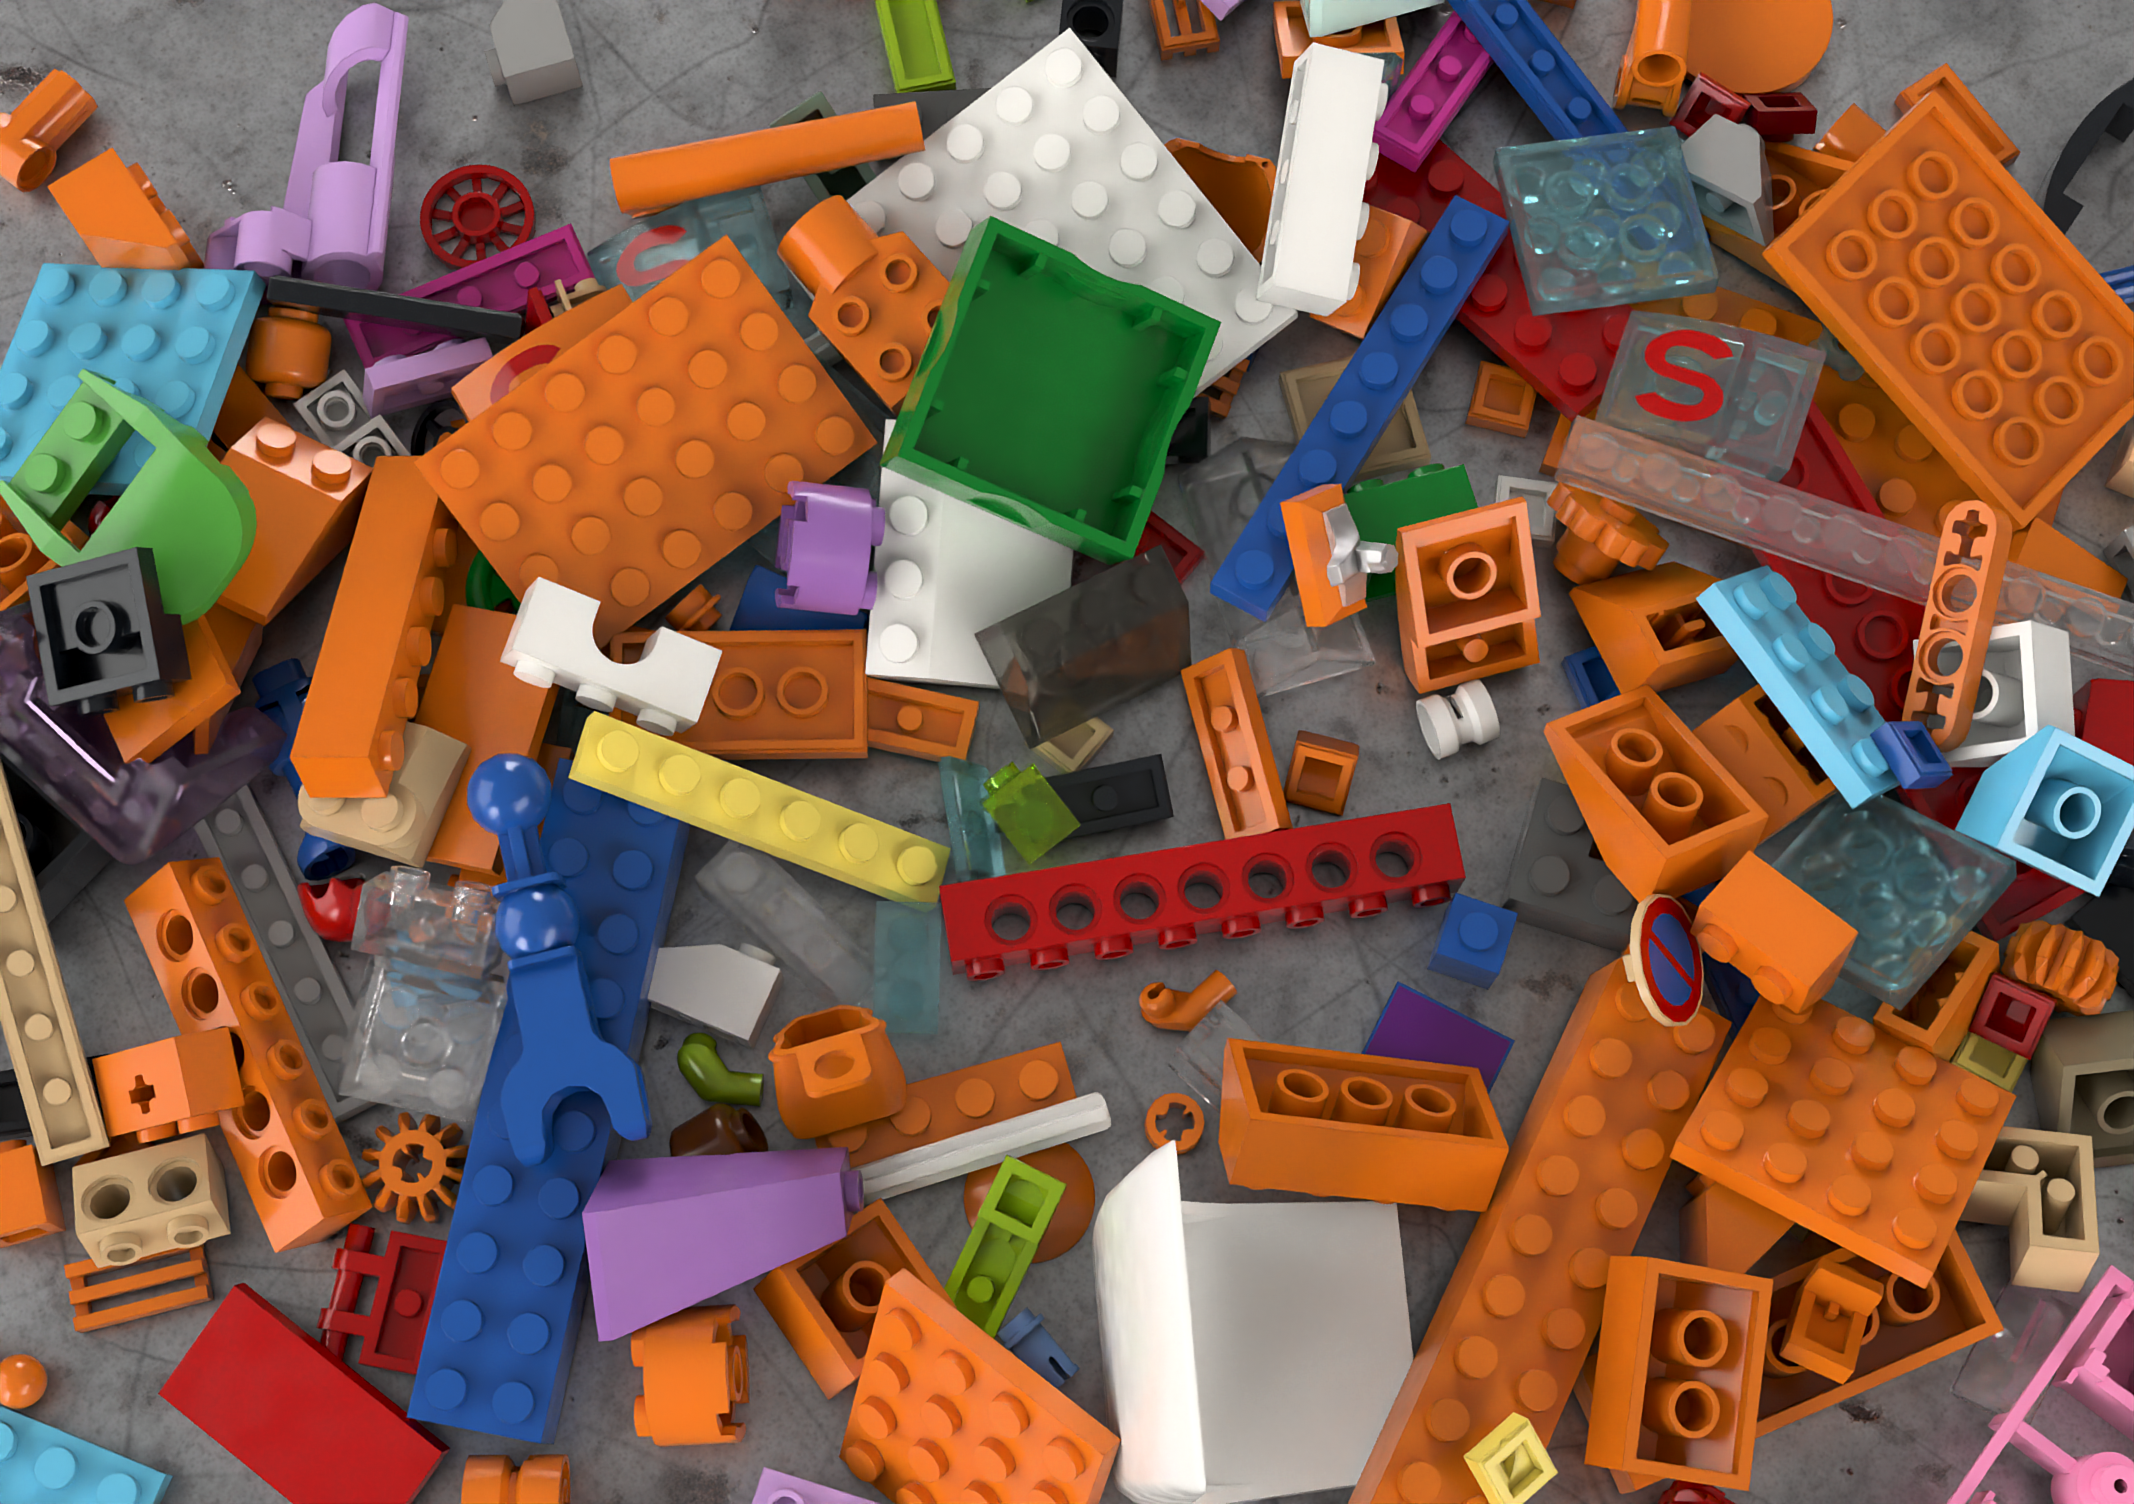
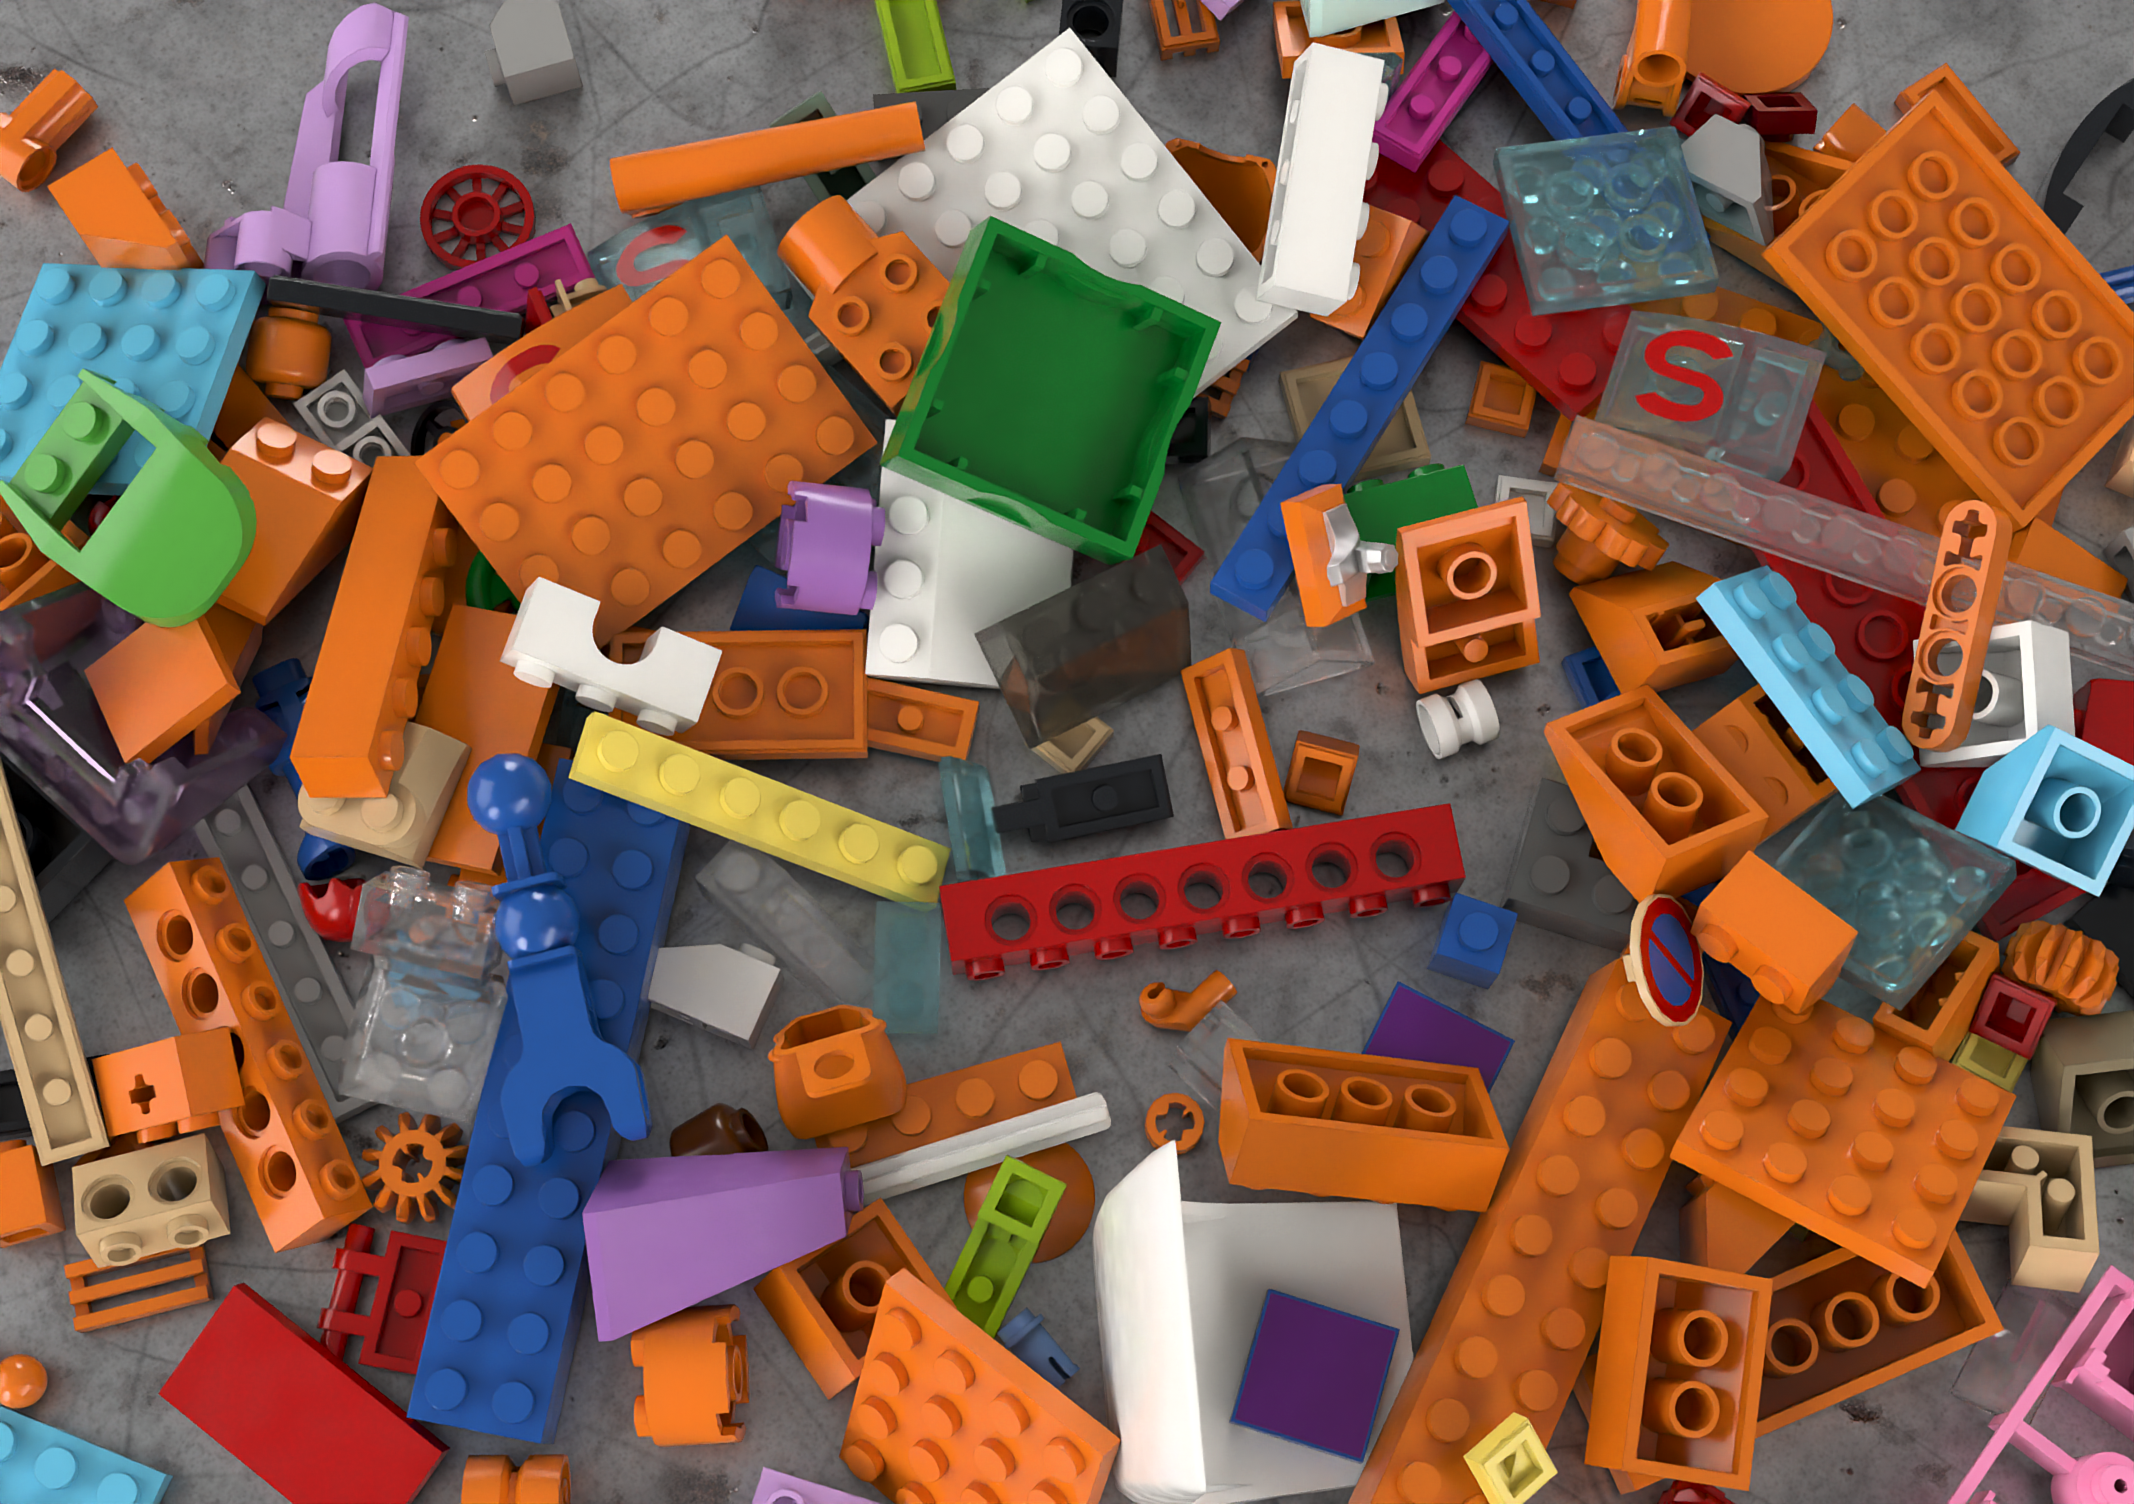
(106, 633): black plate -> none
(695, 611): orange plate -> none
(710, 1076): lime arm -> none
(1027, 810): clear neon green bracket -> none
(1314, 1376): none -> dark purple tile
(1830, 1319): orange bracket -> none
(1912, 754): blue tile -> none

